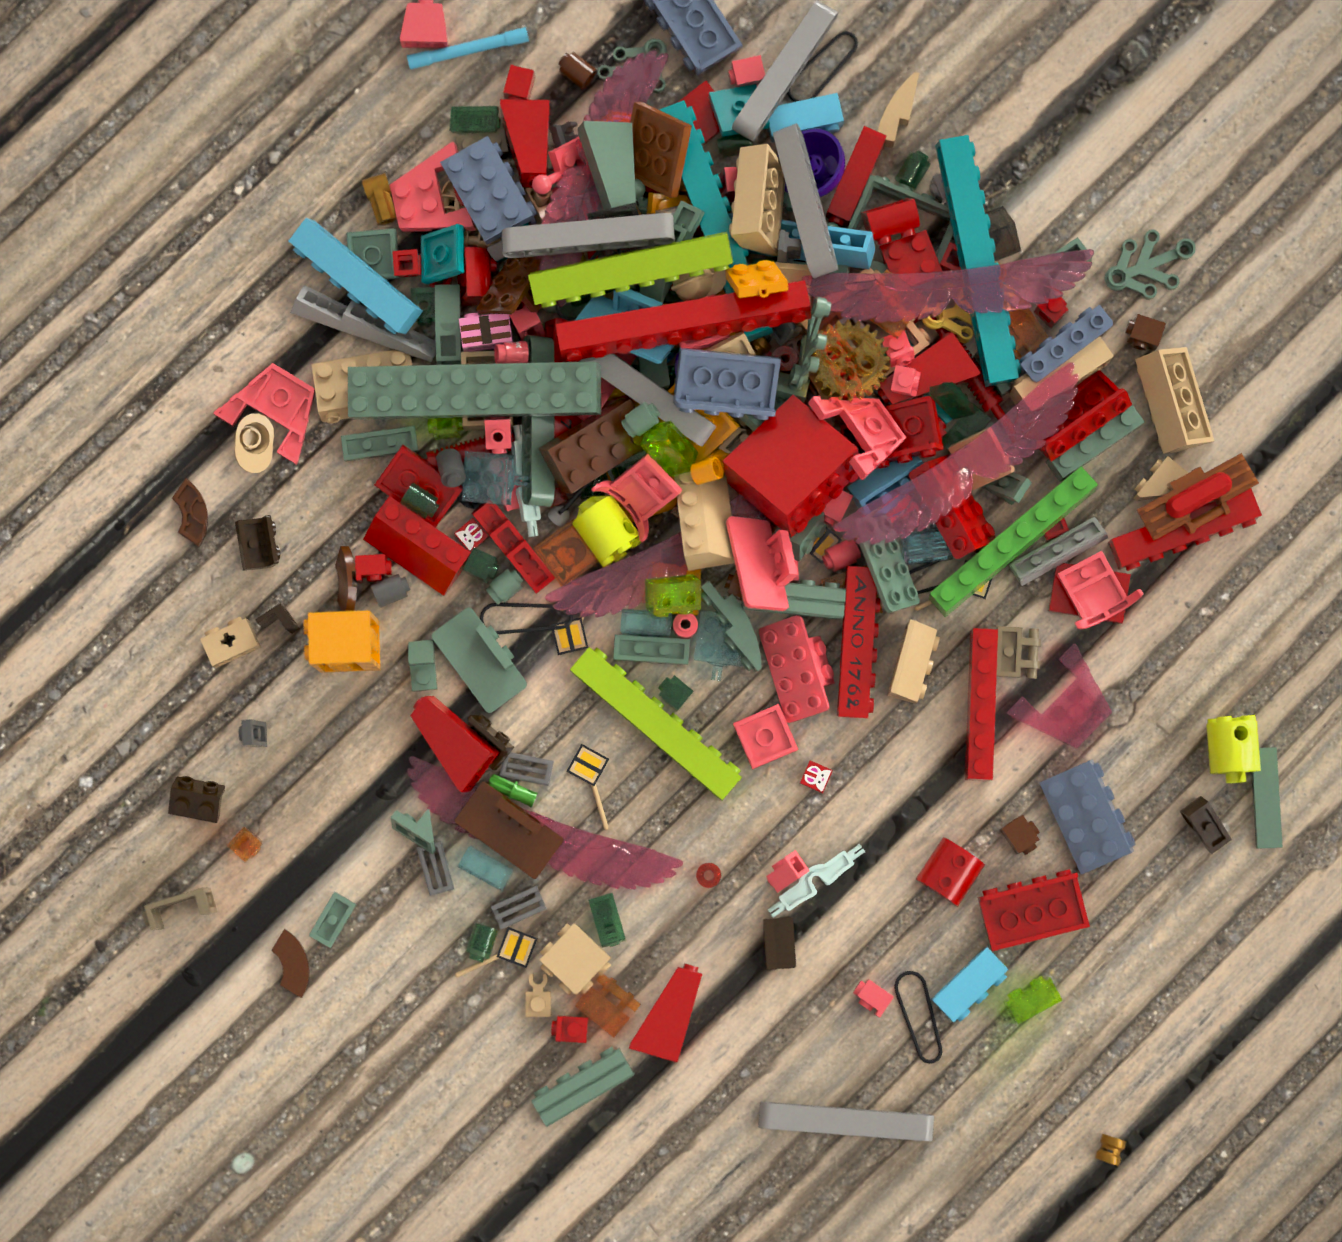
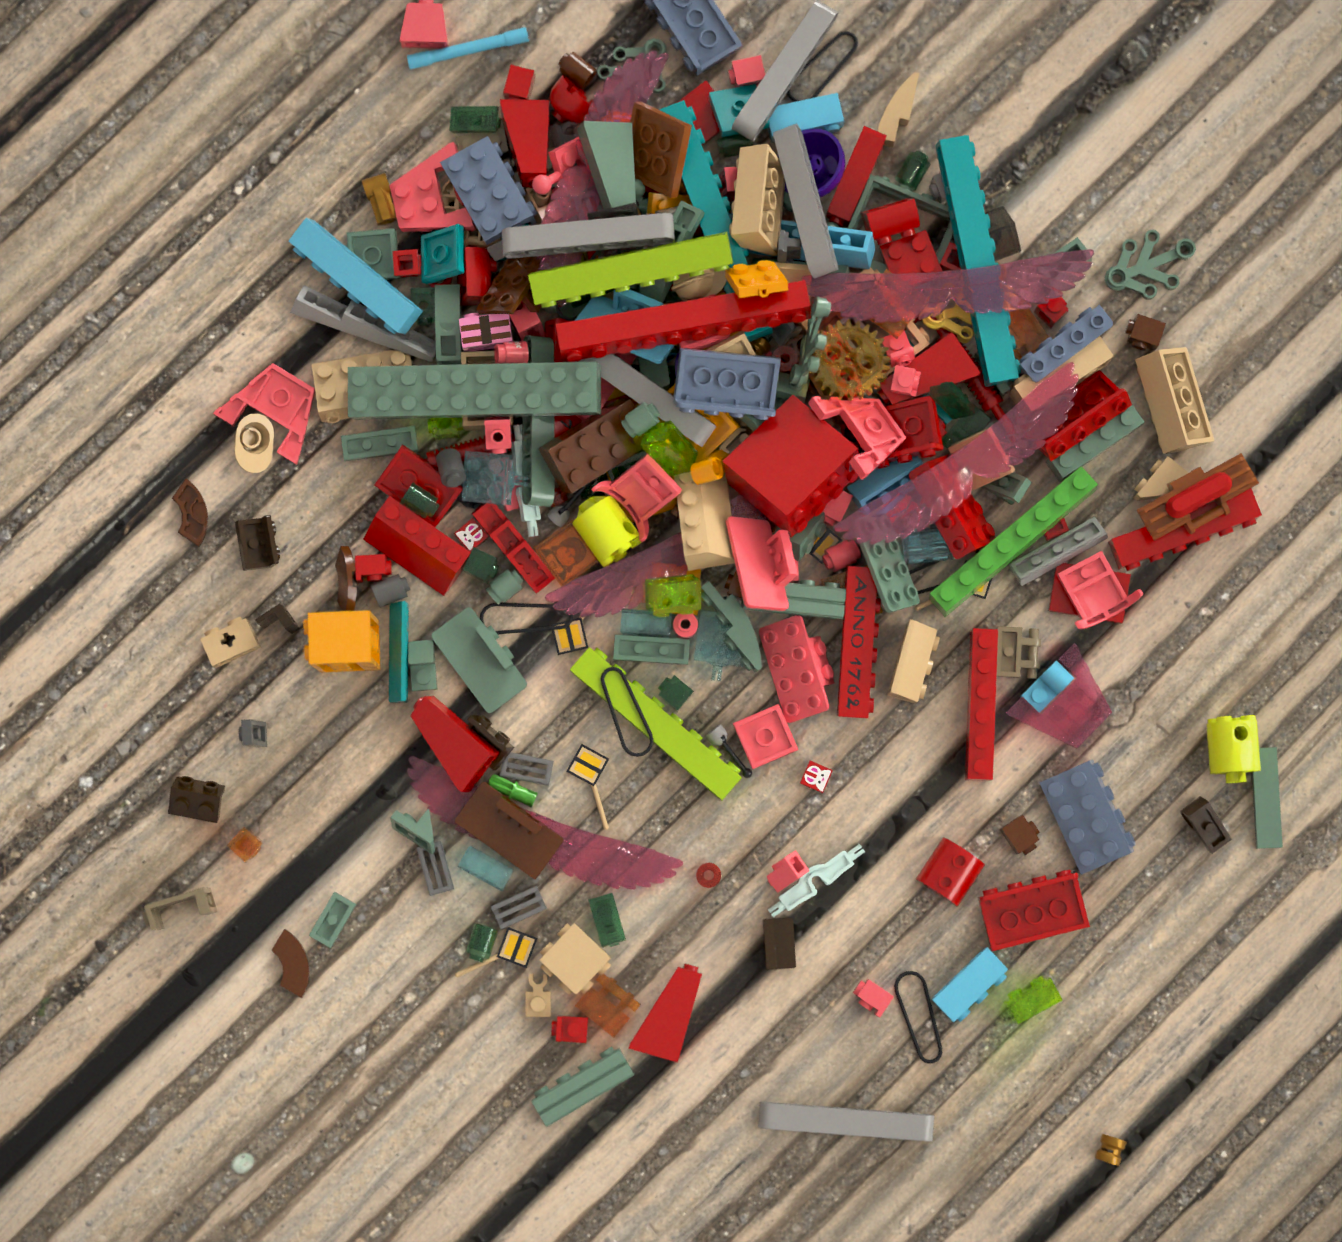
(398, 652): none -> teal slope
(569, 101): none -> red cylinder
(614, 716): none -> black piece
(718, 737): none -> hinge
(1048, 686): none -> medium azure plate

